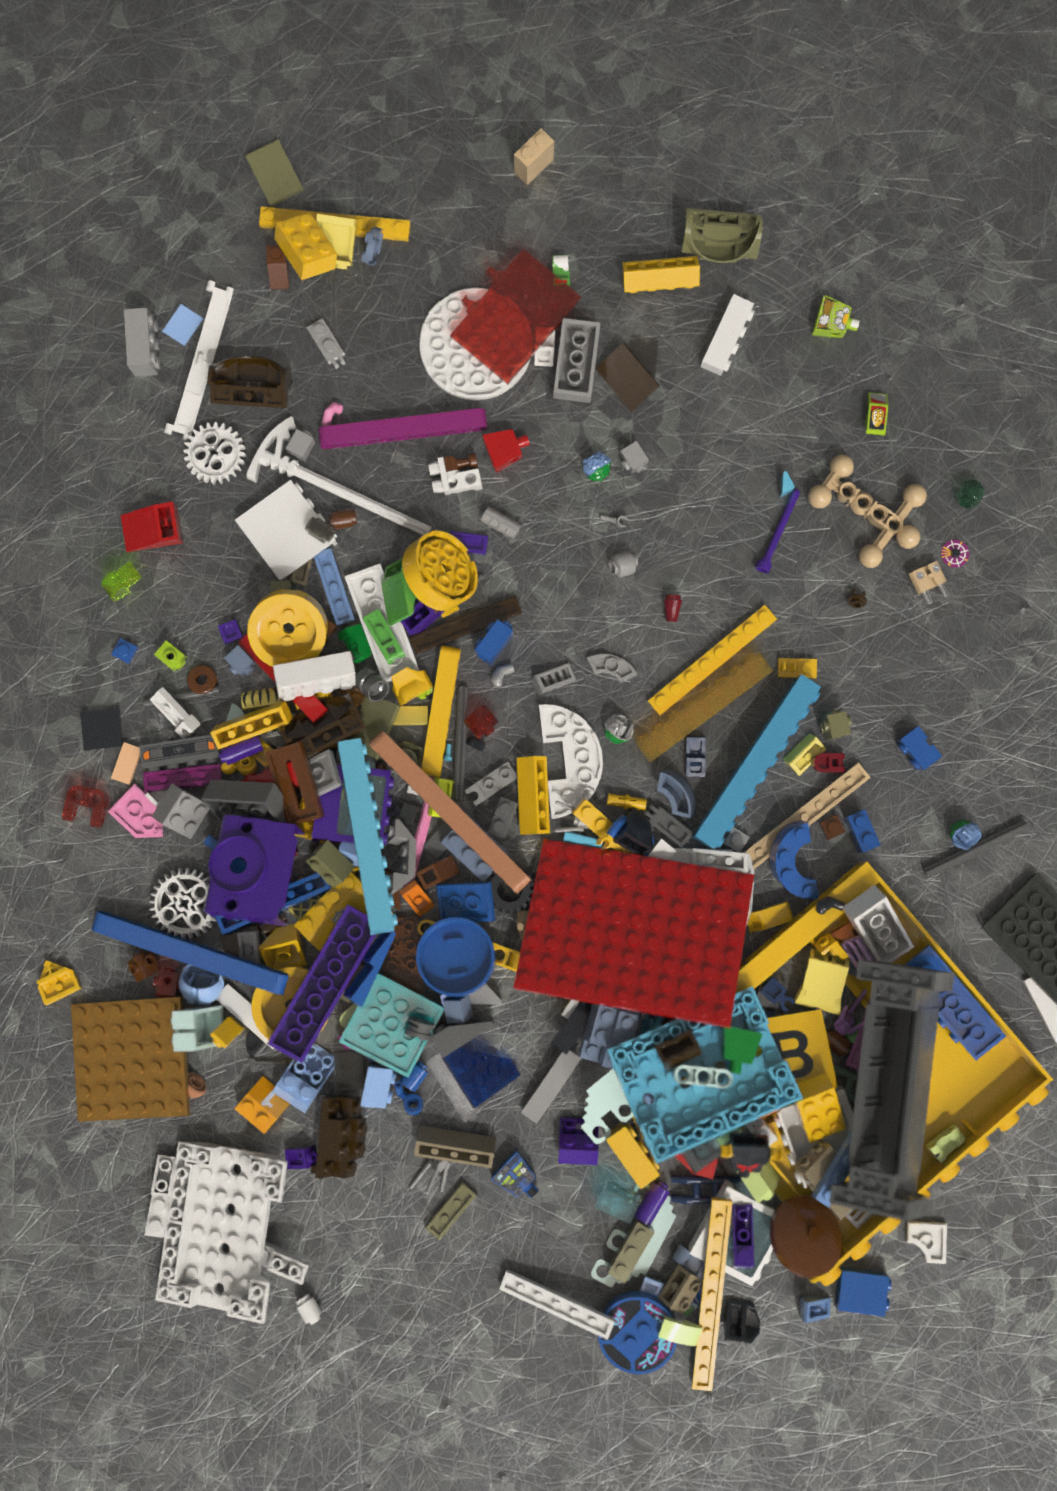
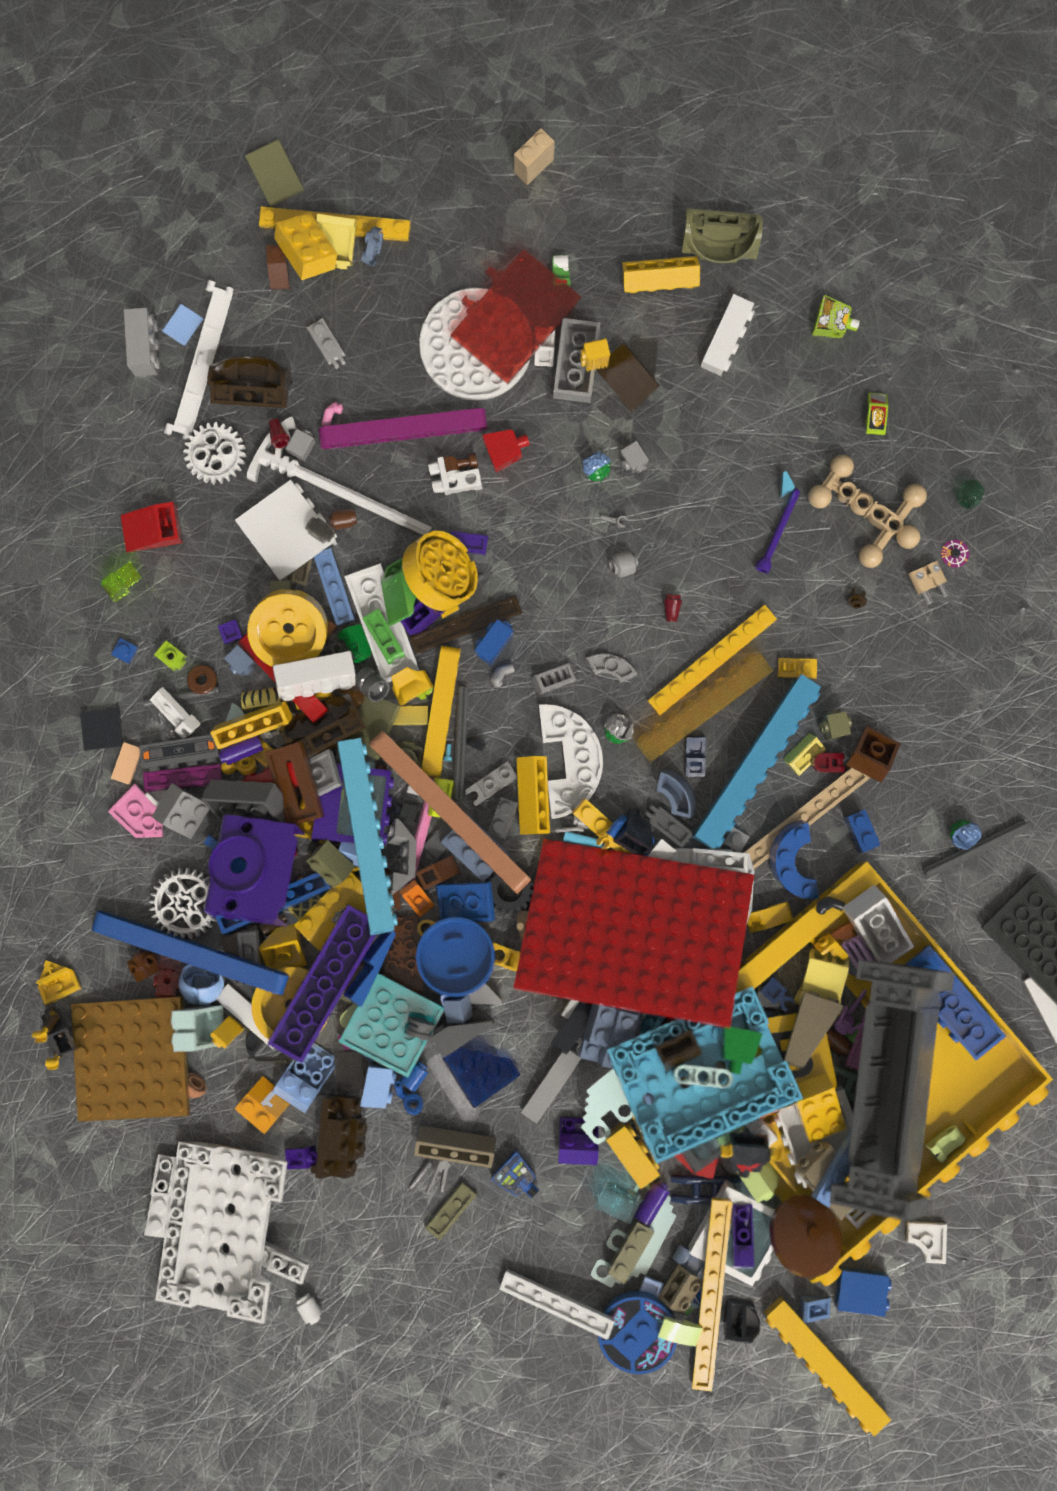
(58, 1033): none -> torso
(72, 804): clear red piece -> none
(278, 435): none -> dark red cone
(481, 722): clear red brick -> none
(501, 522): light grey axle -> none
(595, 354): none -> yellow brick
(626, 801): yellow pin -> none
(810, 1026): none -> dark tan slope
(828, 1367): none -> yellow brick
(832, 827): reddish brown plate -> none
(873, 754): none -> reddish brown brick
(917, 749): blue brick -> none

